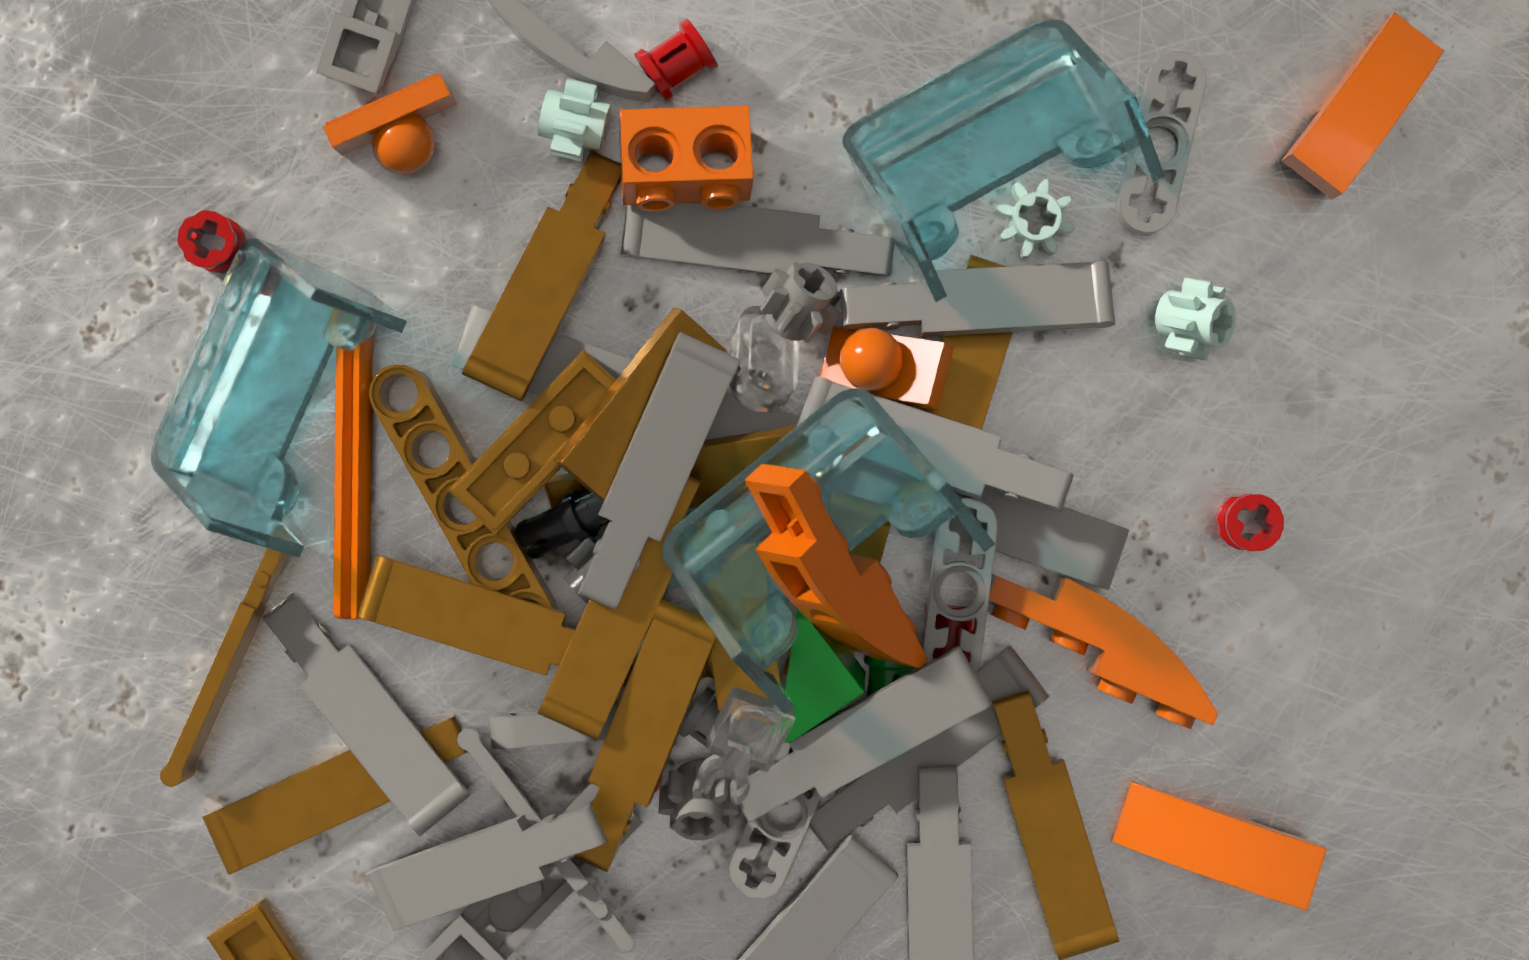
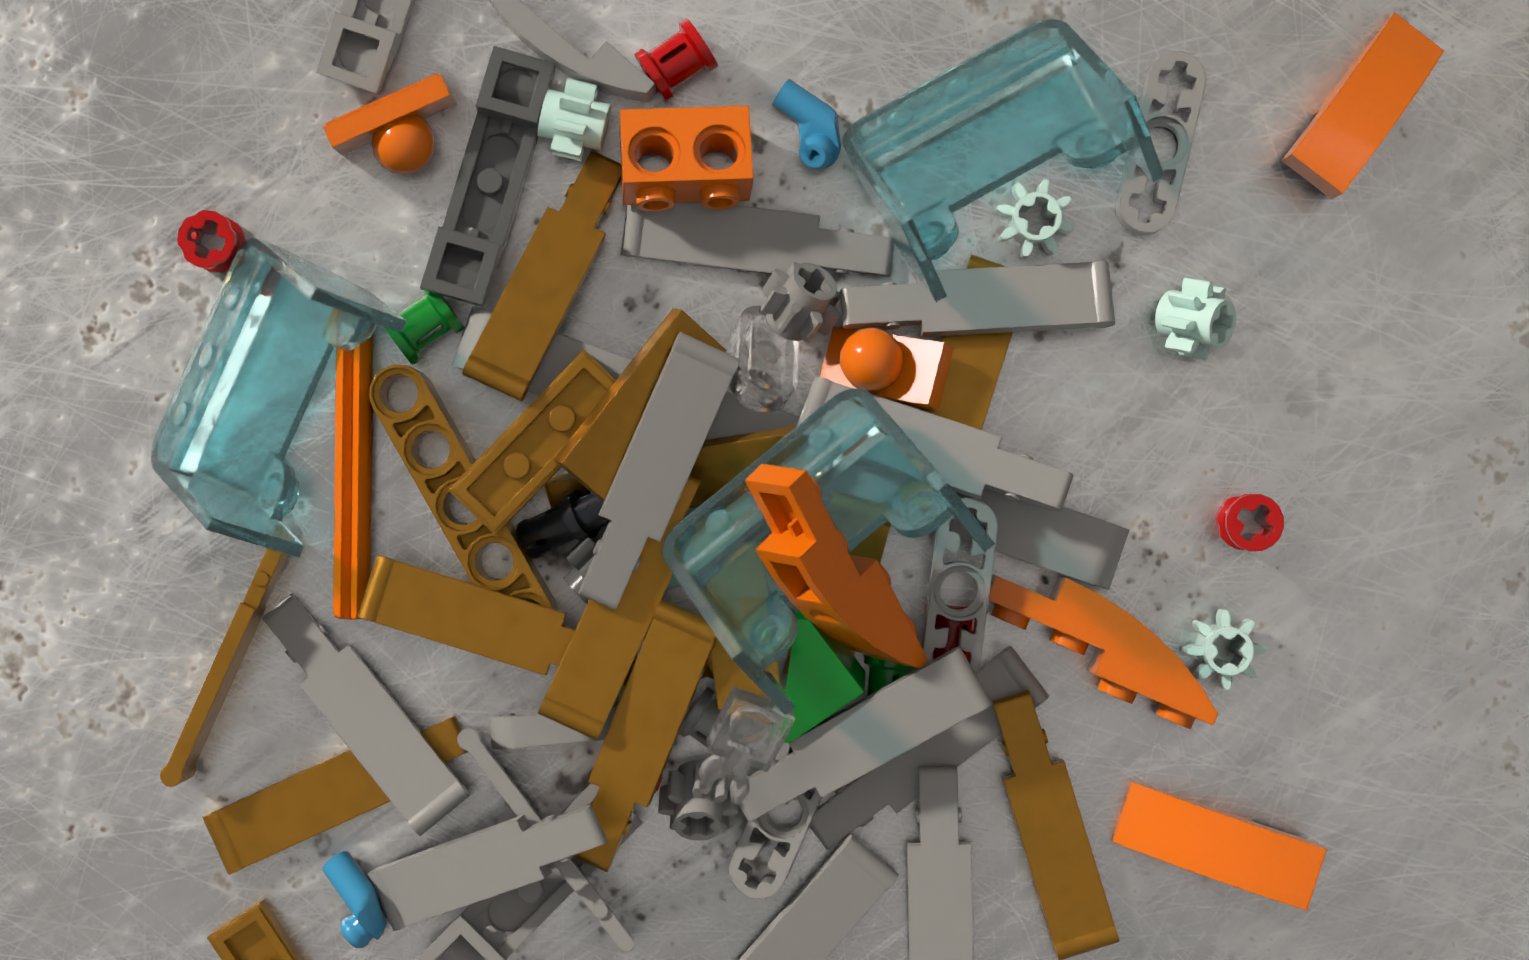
(360, 897): none -> dark azure arm
(426, 323): none -> green bush
(489, 178): none -> dark grey slope
(816, 122): none -> dark azure arm
(1241, 647): none -> light aqua gear

